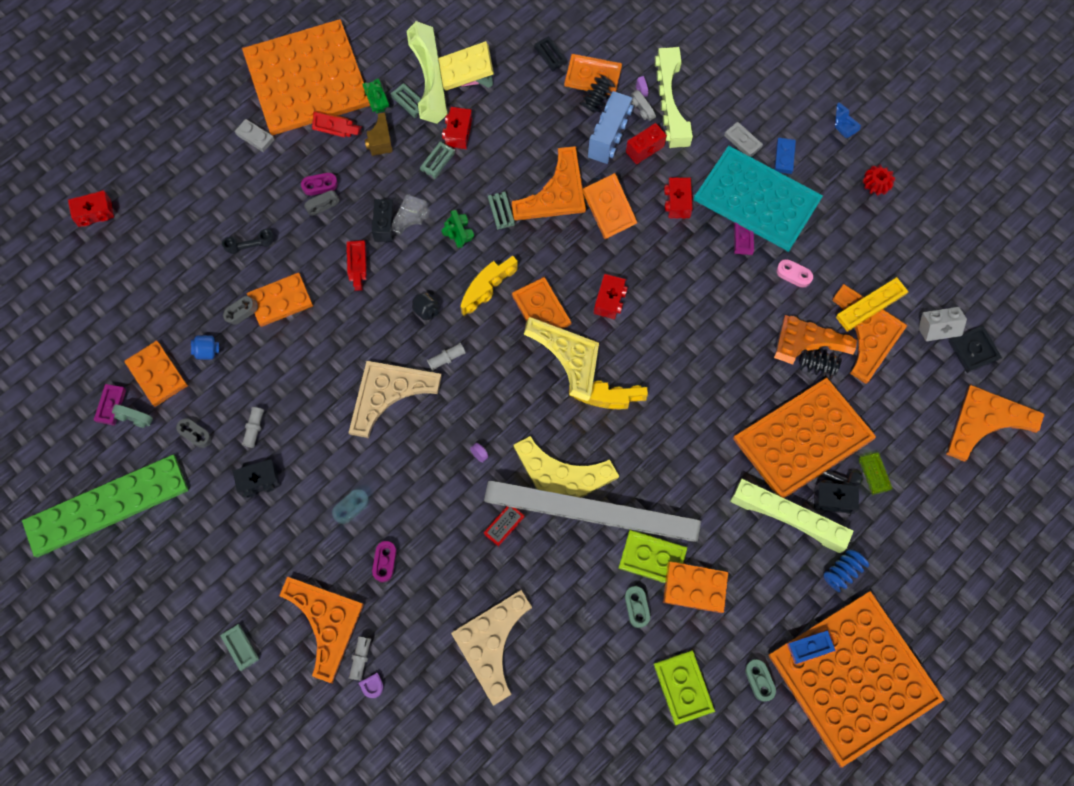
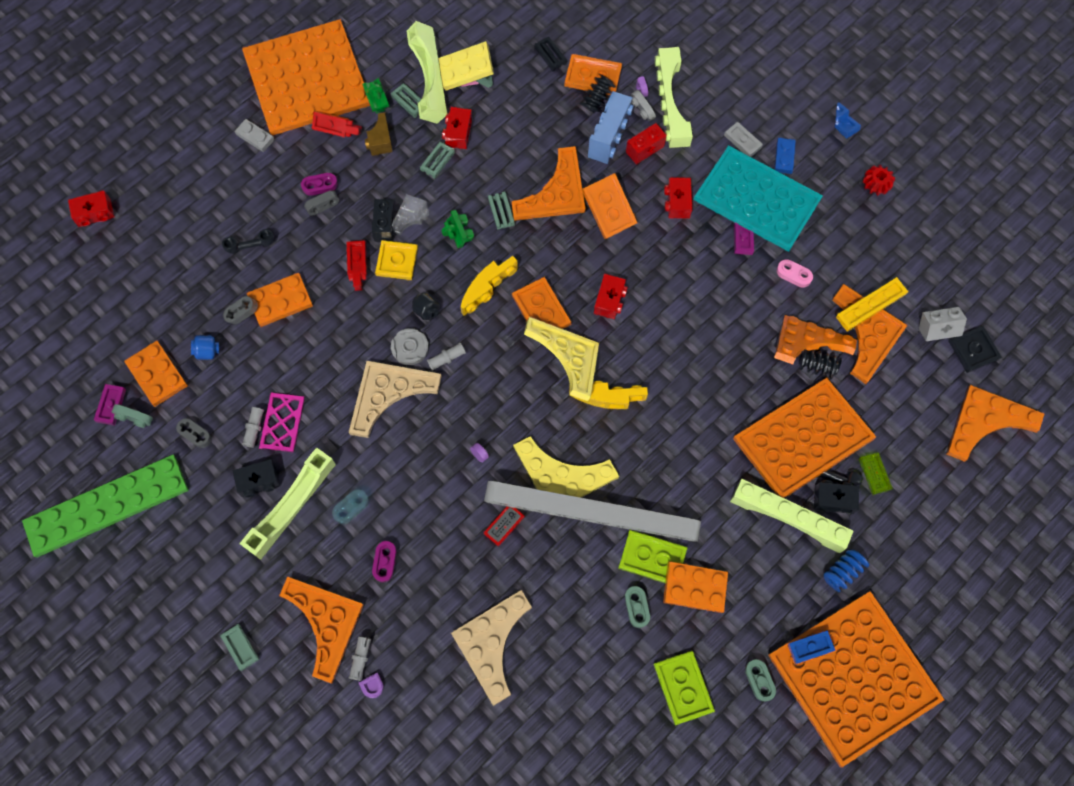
(265, 534): none -> yellowish green arch
(293, 433): none -> dark pink window
(396, 260): none -> yellow tile
(409, 346): none -> light grey tile

